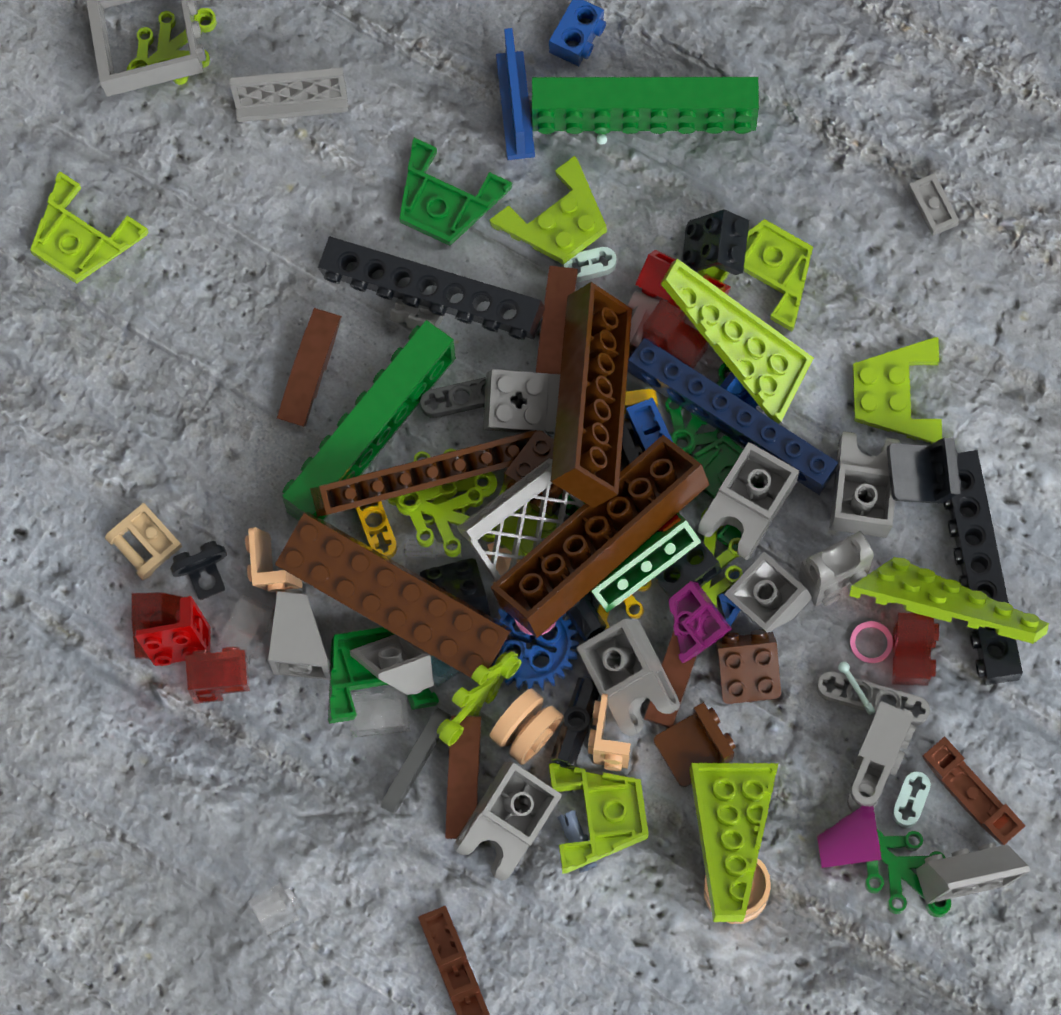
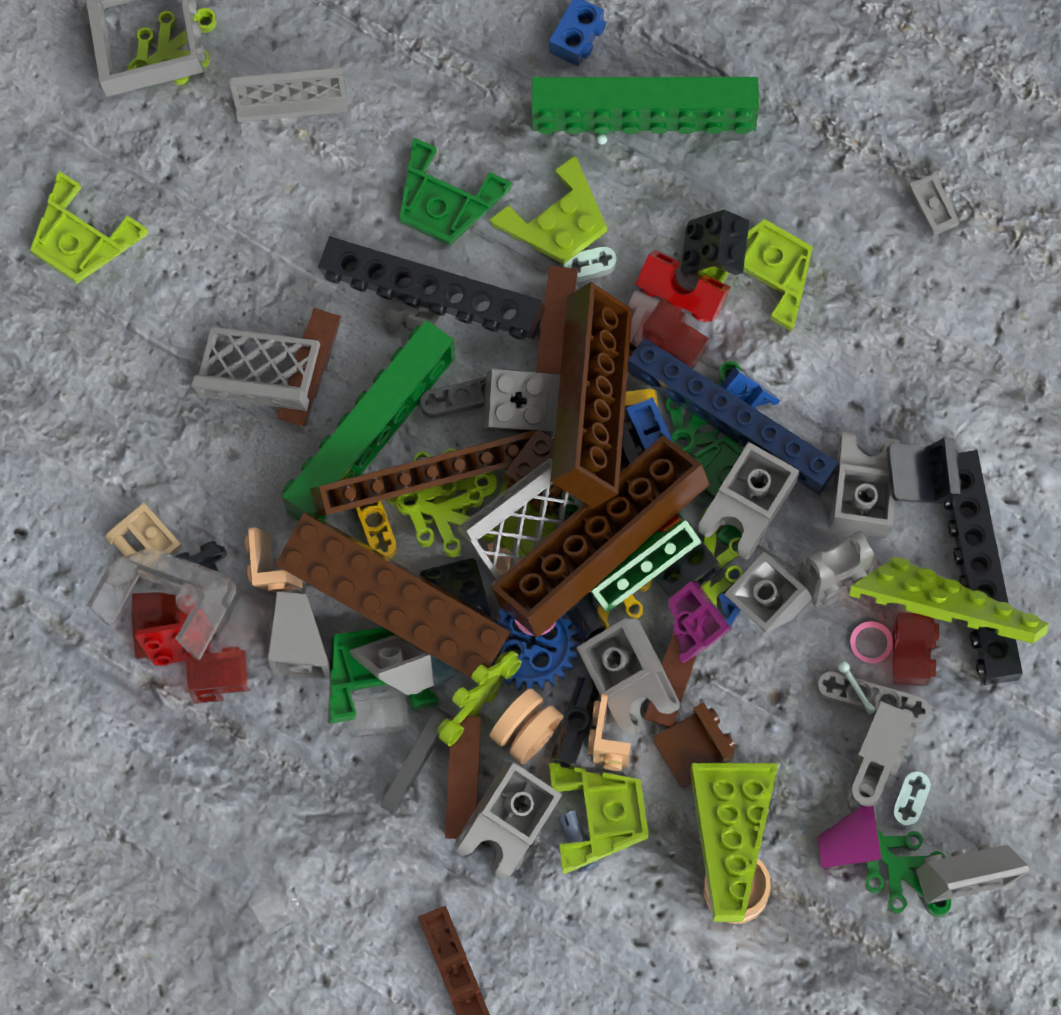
(201, 593): none -> clear windscreen
(252, 391): none -> light grey fence
(515, 101): blue fence -> none
(748, 667): reddish brown bracket -> none
(753, 350): lime wing -> none
(883, 391): lime wing -> none
(972, 792): copper slope -> none

